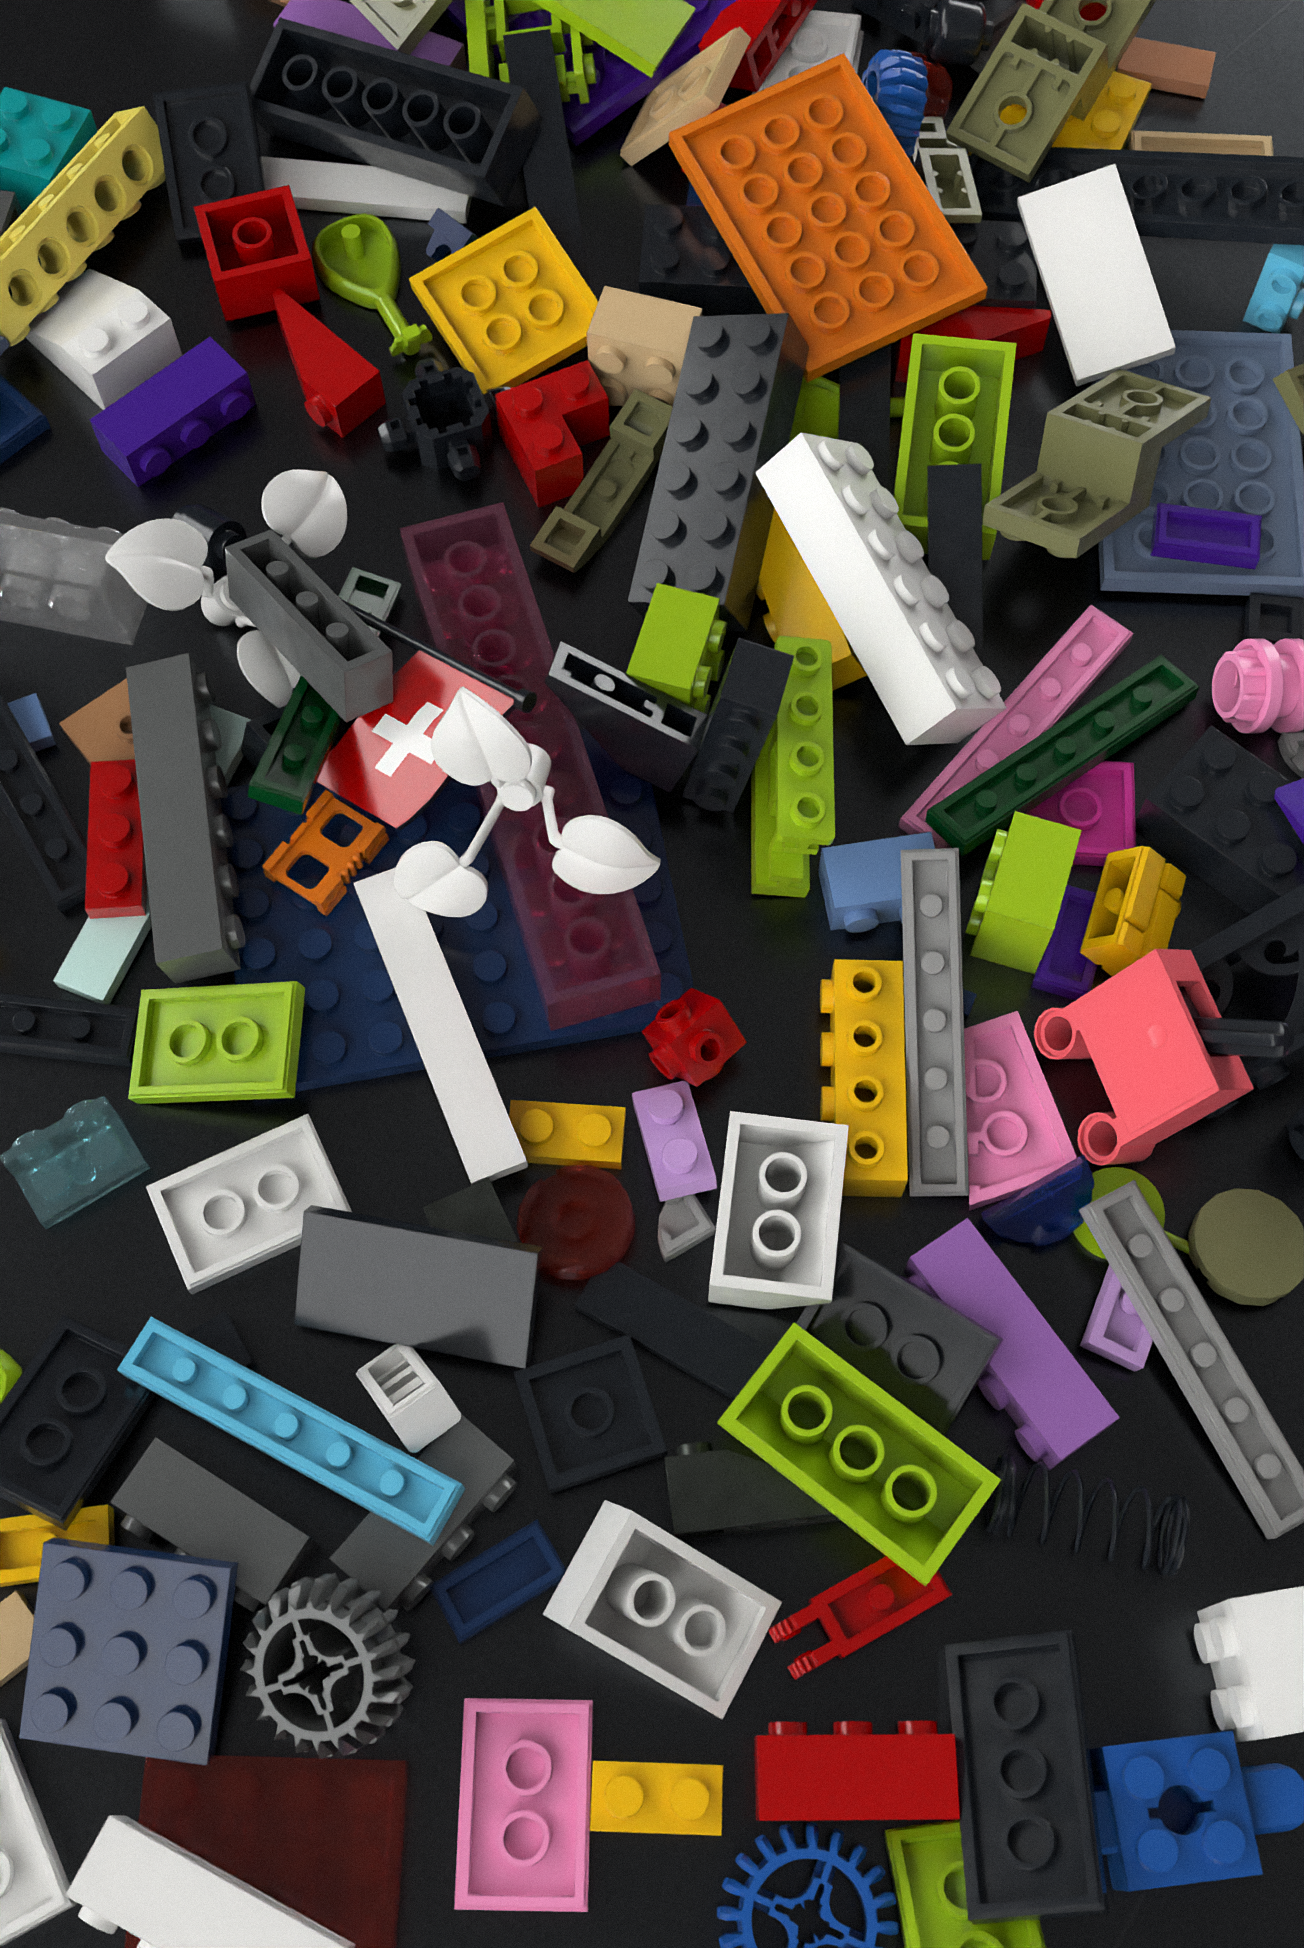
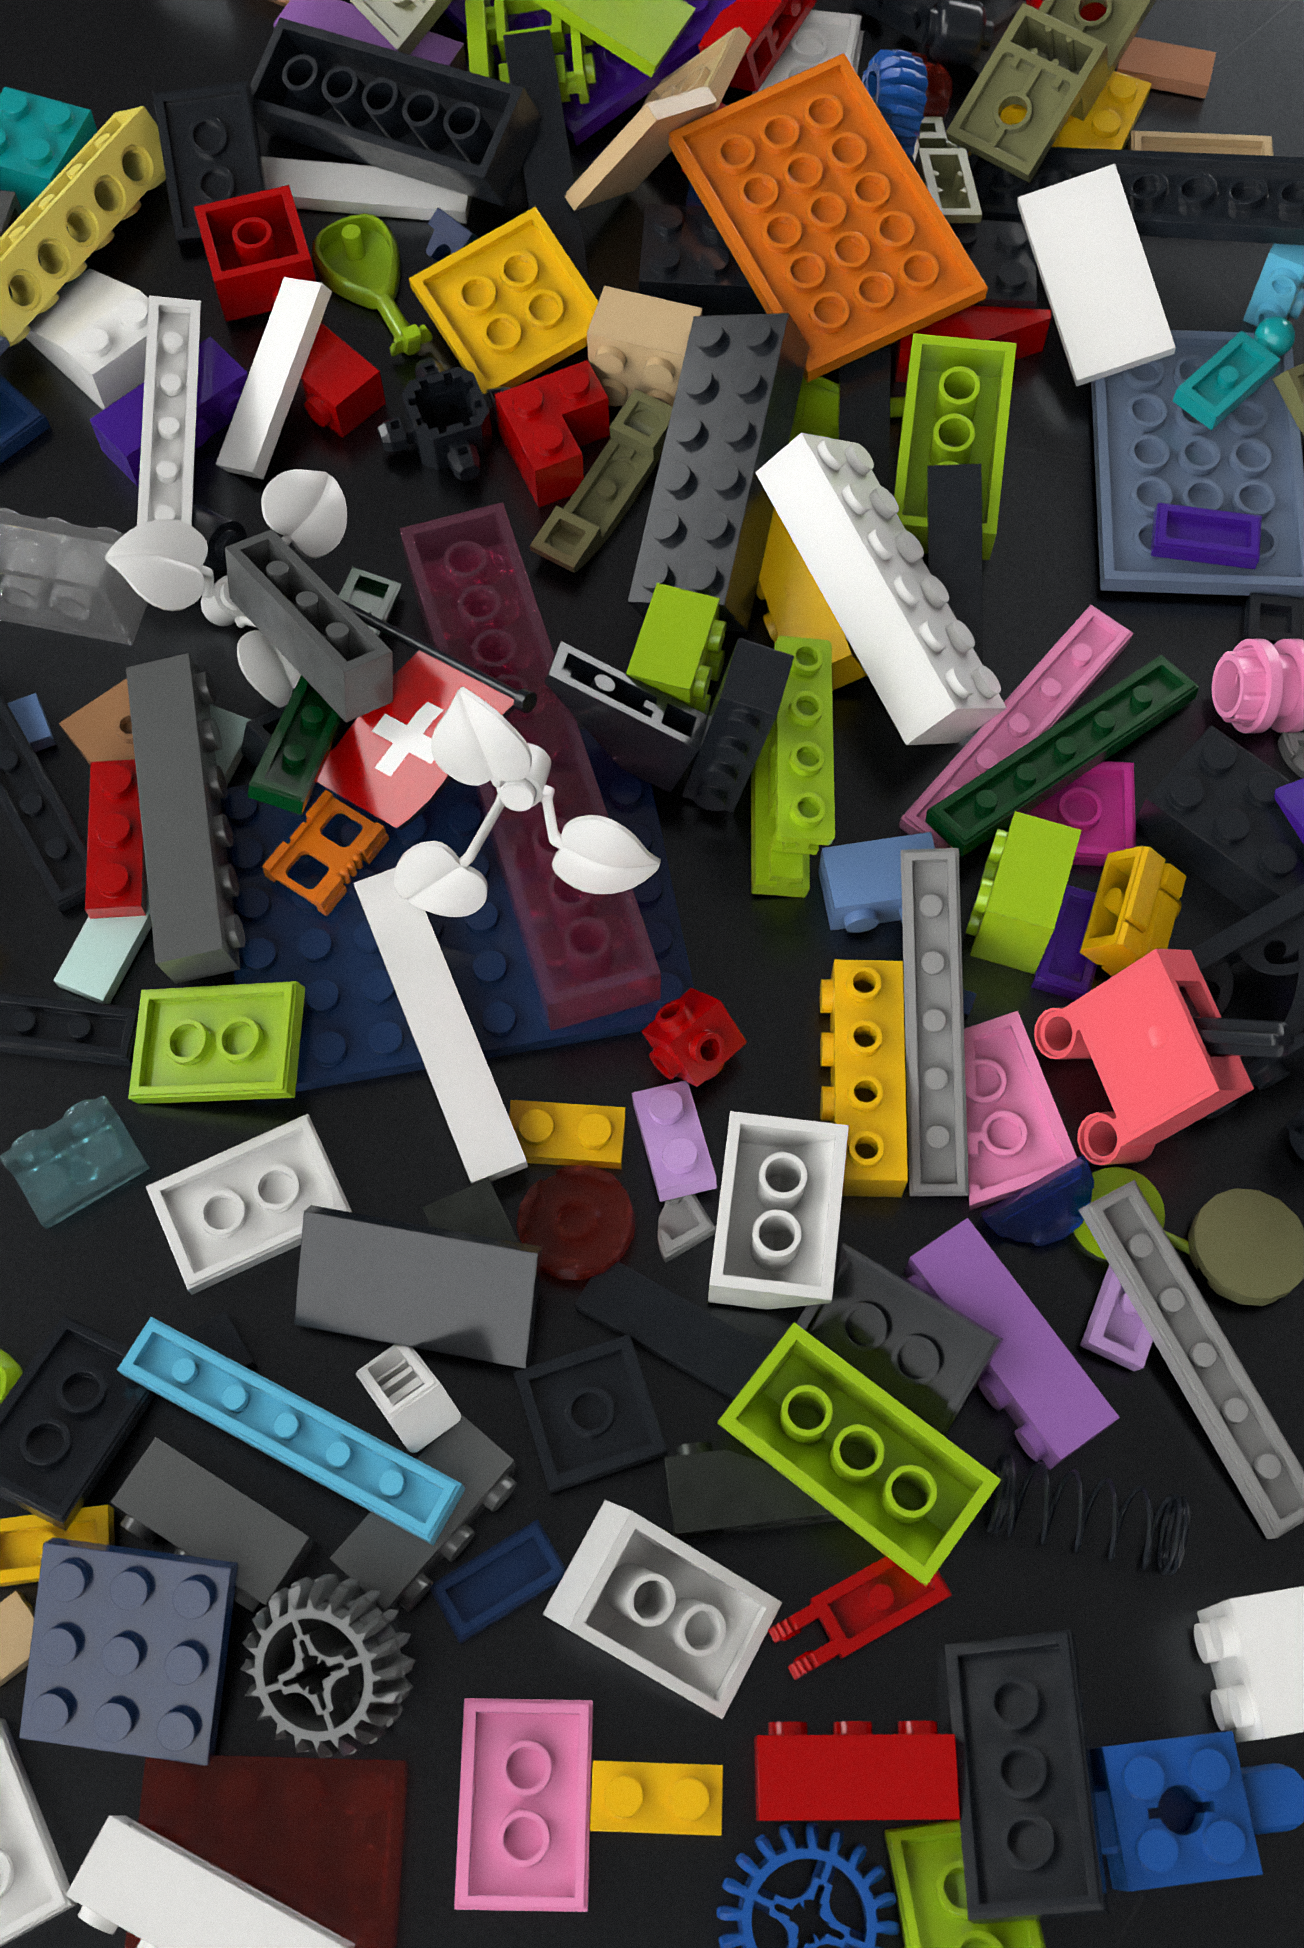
(169, 410): none -> white plate
(273, 377): none -> white tile
(638, 148): none -> tan tile
(1096, 463): olive bracket -> none
(1235, 372): none -> teal plate

